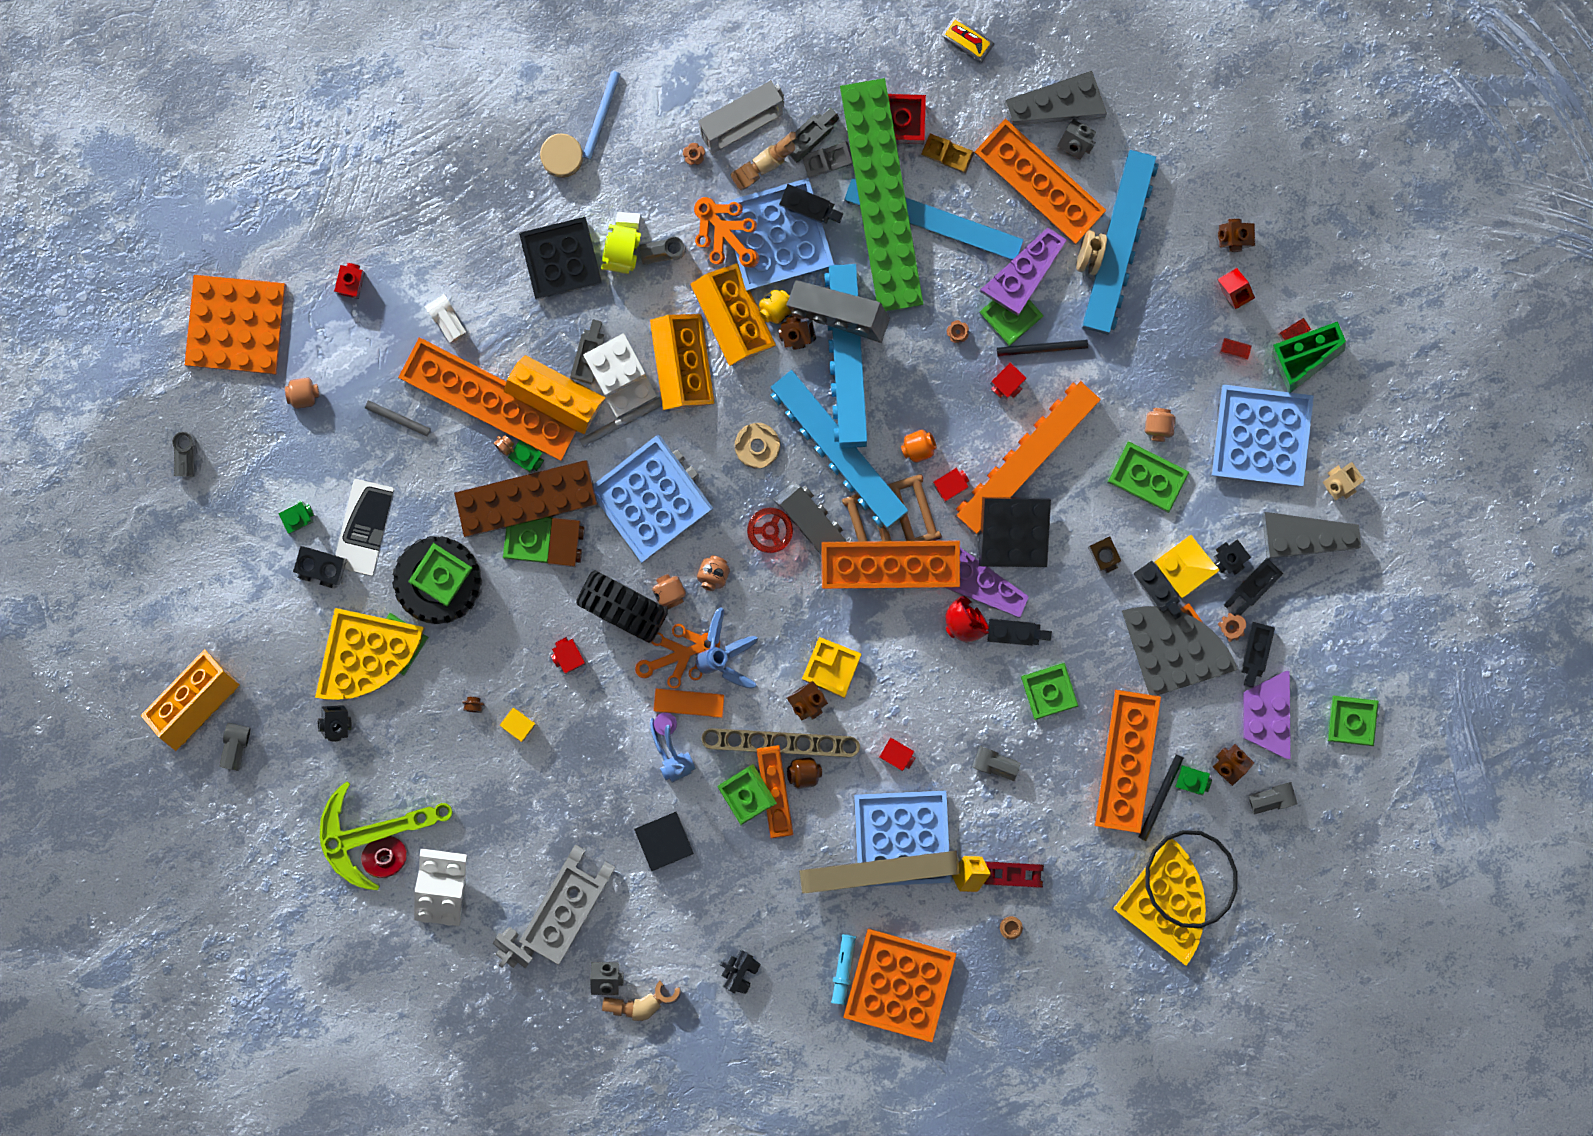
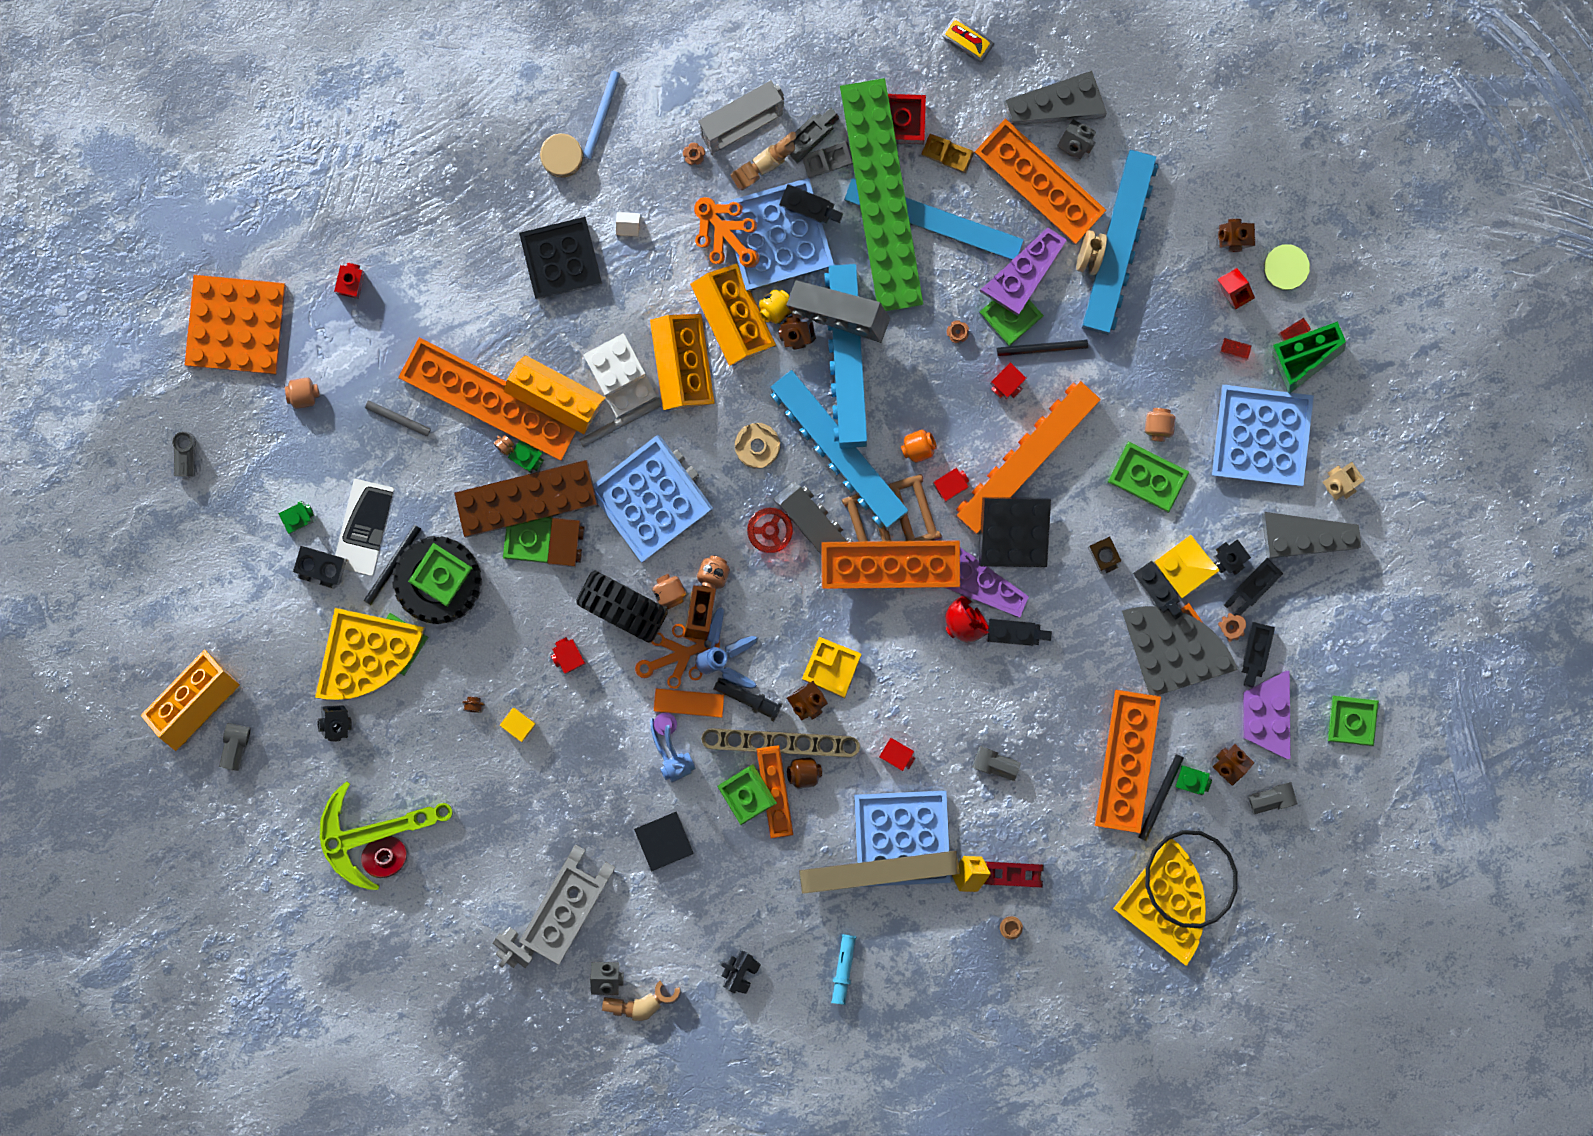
(387, 572): none -> black bar
(440, 887): white bracket -> none
(444, 315): white piece -> none
(589, 340): dark grey hinge -> none
(619, 249): neon yellow brick -> none
(659, 251): dark grey piece -> none
(700, 612): none -> reddish brown brick
(756, 702): none -> black pin
(899, 985): orange plate -> none
(1049, 691): bright green tile -> none
(1286, 267): none -> yellowish green tile

